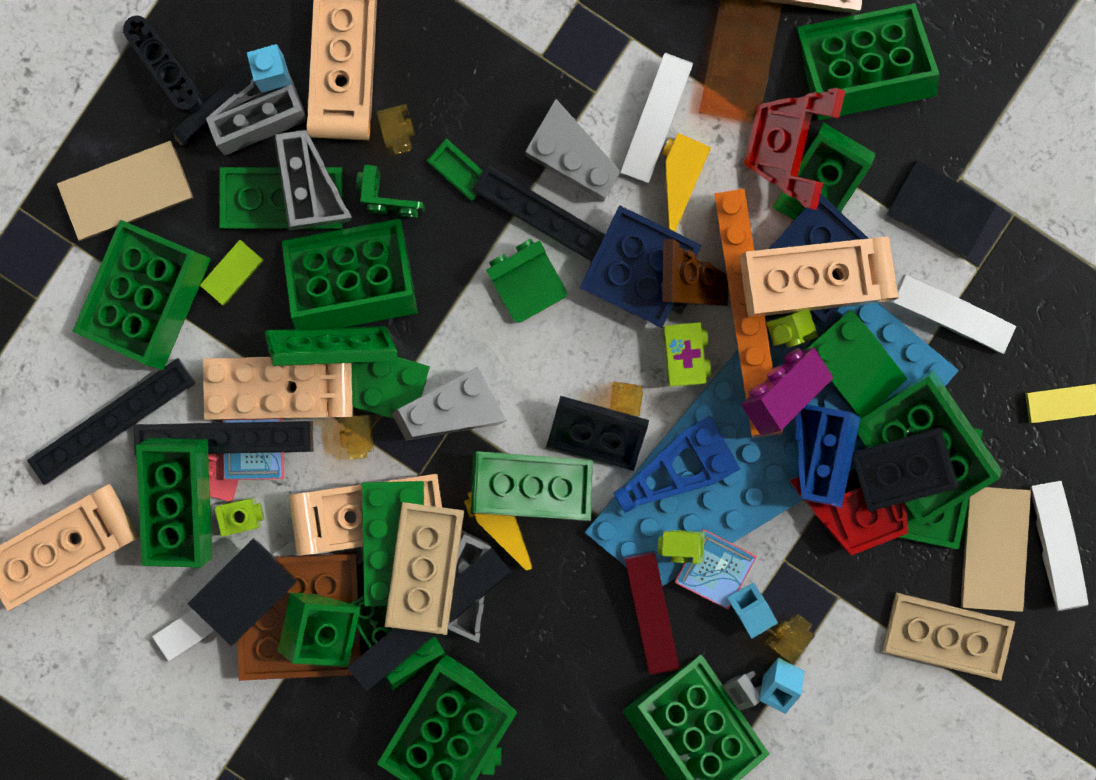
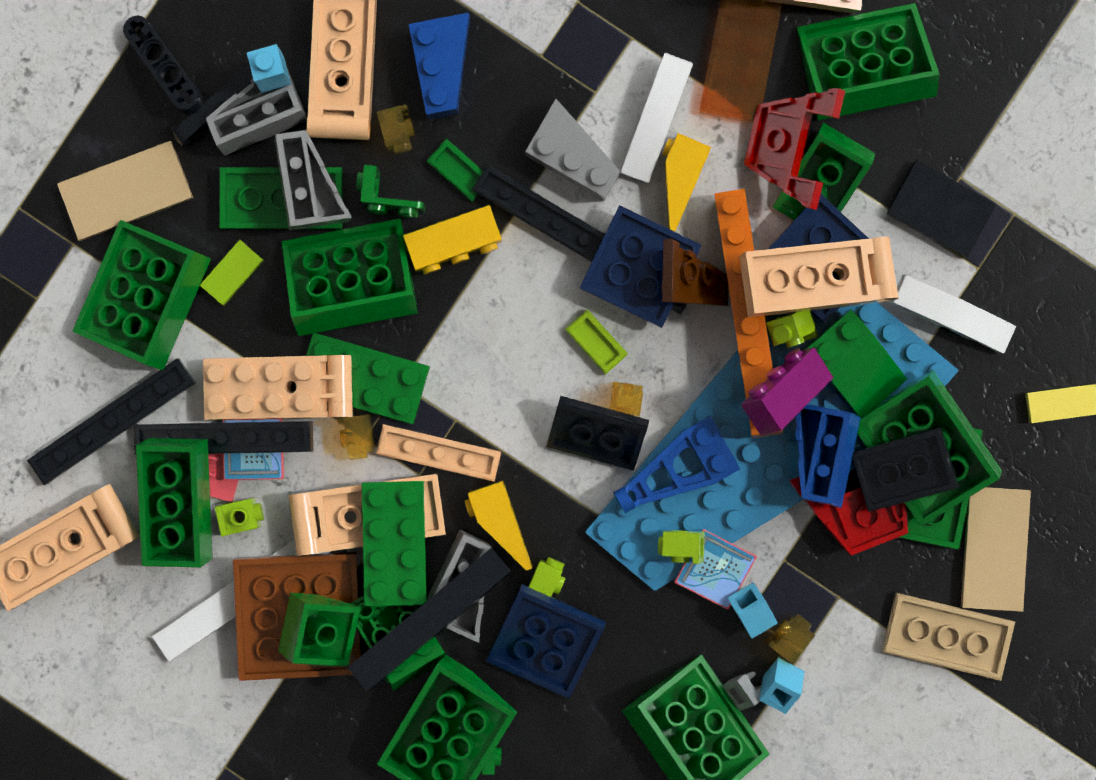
(242, 591): black tile -> none
(330, 345): green tile -> none
(424, 568): tan tile -> none
(438, 452): none -> light nougat tile
(440, 60): none -> blue wedge
(453, 240): none -> yellow brick
(454, 407): light grey wedge -> none
(526, 281): green bracket -> none
(531, 486): tile -> none
(546, 641): none -> dark blue plate
(548, 577): none -> lime brick
(596, 341): none -> lime tile
(652, 612): dark red tile -> none
(685, 354): lime brick -> none
(1059, 546): white slope -> none

